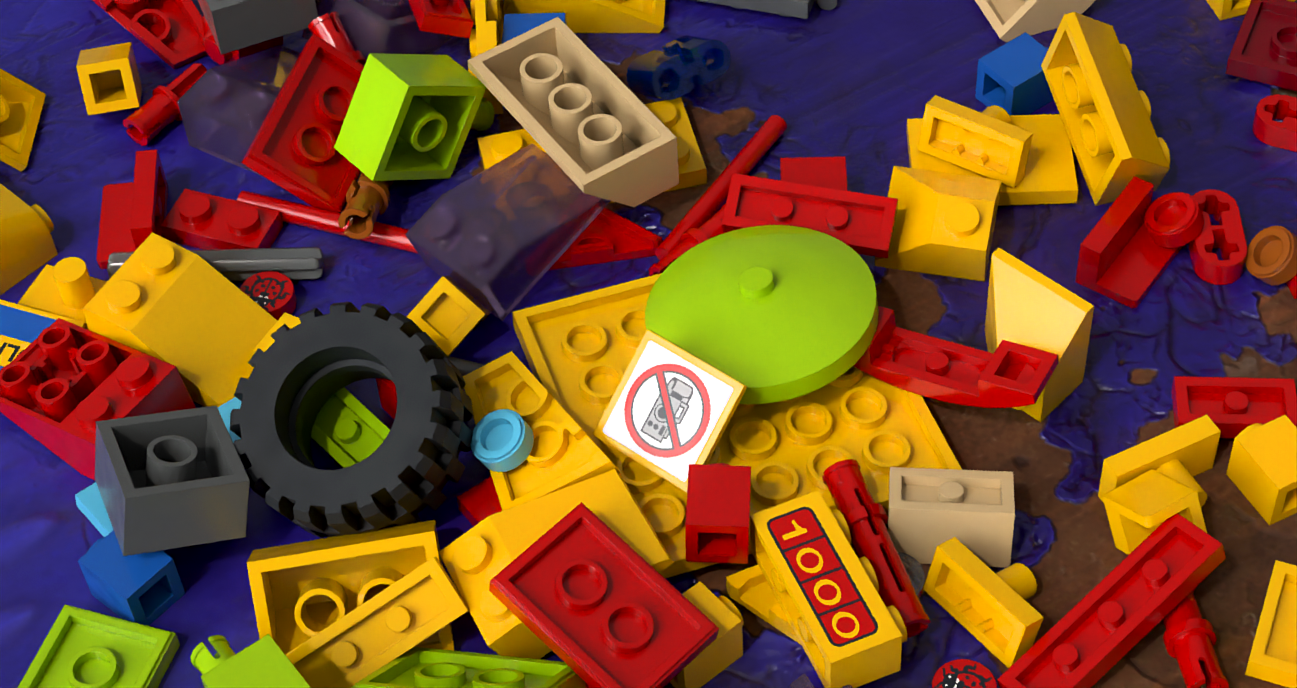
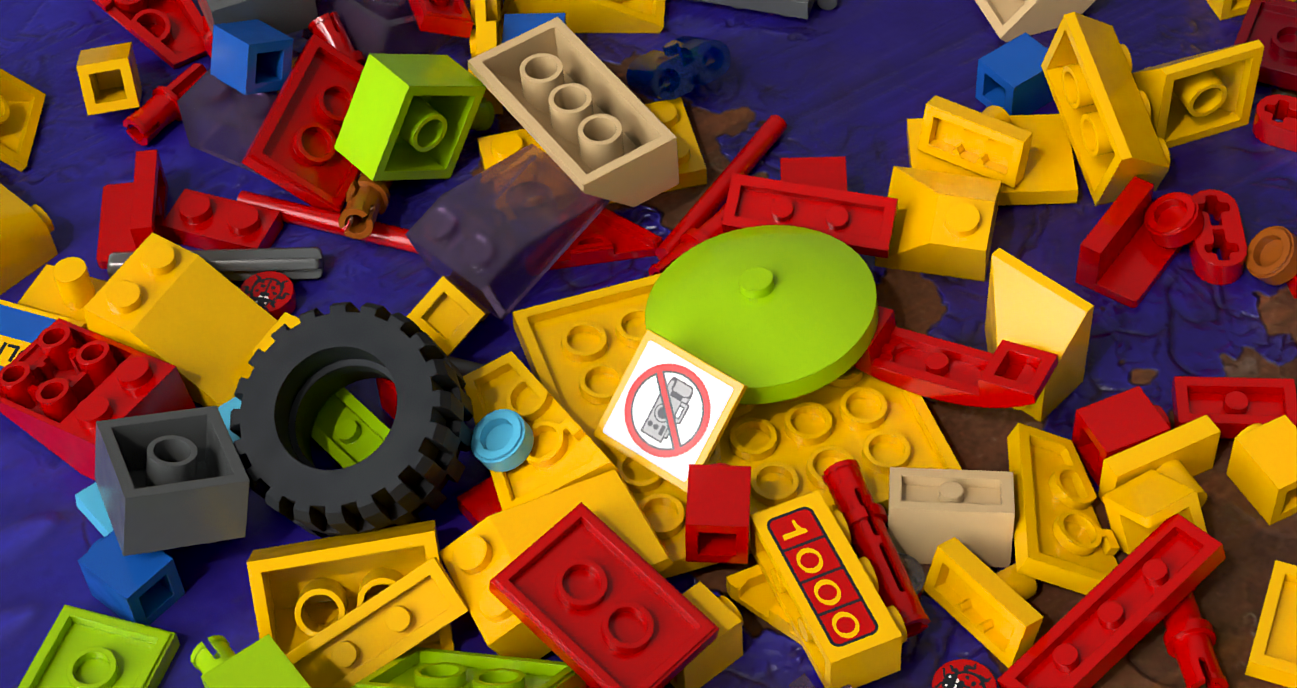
(251, 56): none -> blue brick
(1054, 518): none -> yellow wing
(1115, 426): none -> red brick
(1202, 92): none -> yellow slope

